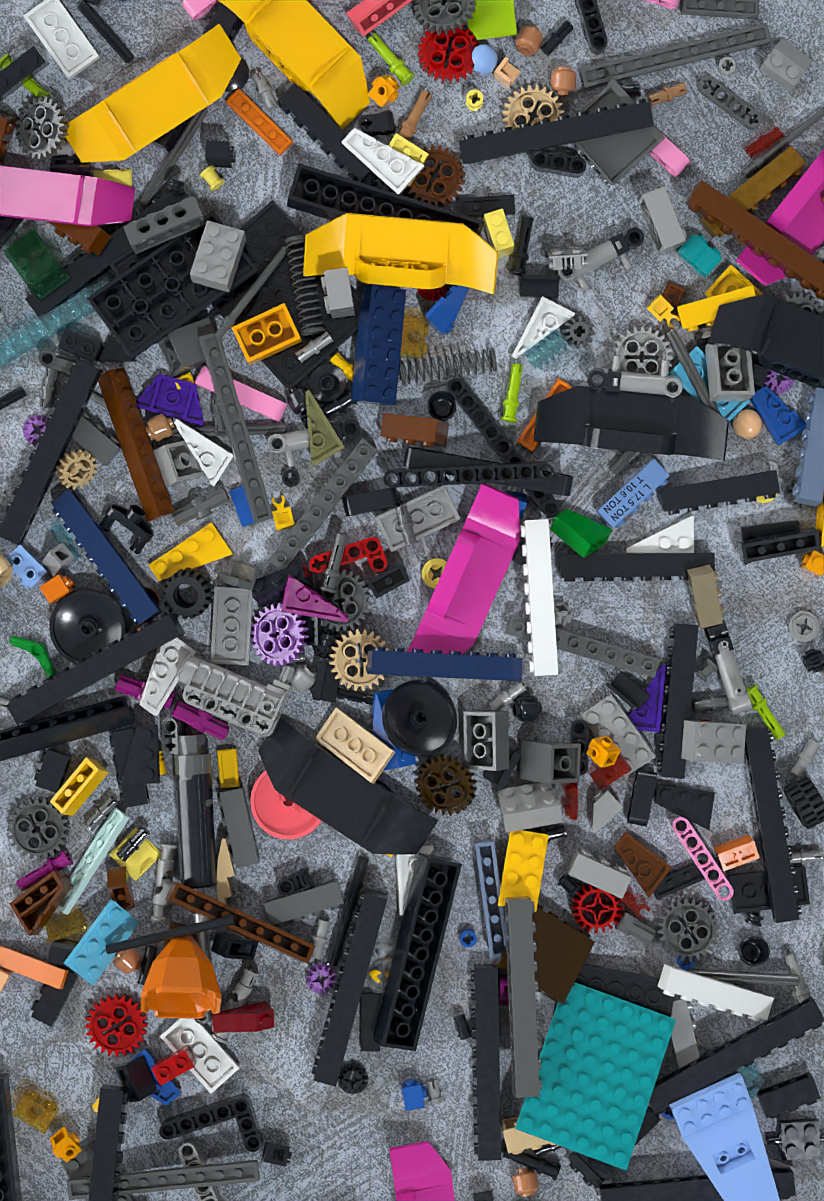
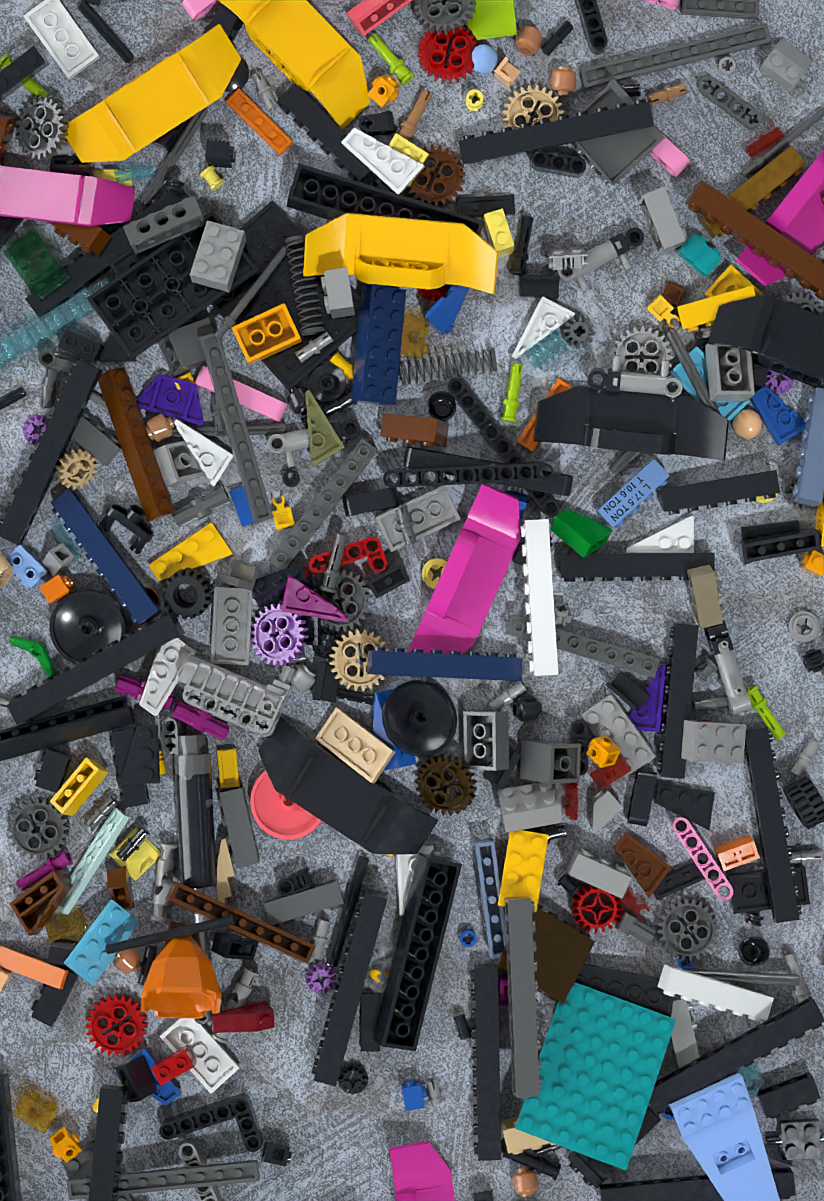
(134, 174): none -> clear light blue pin

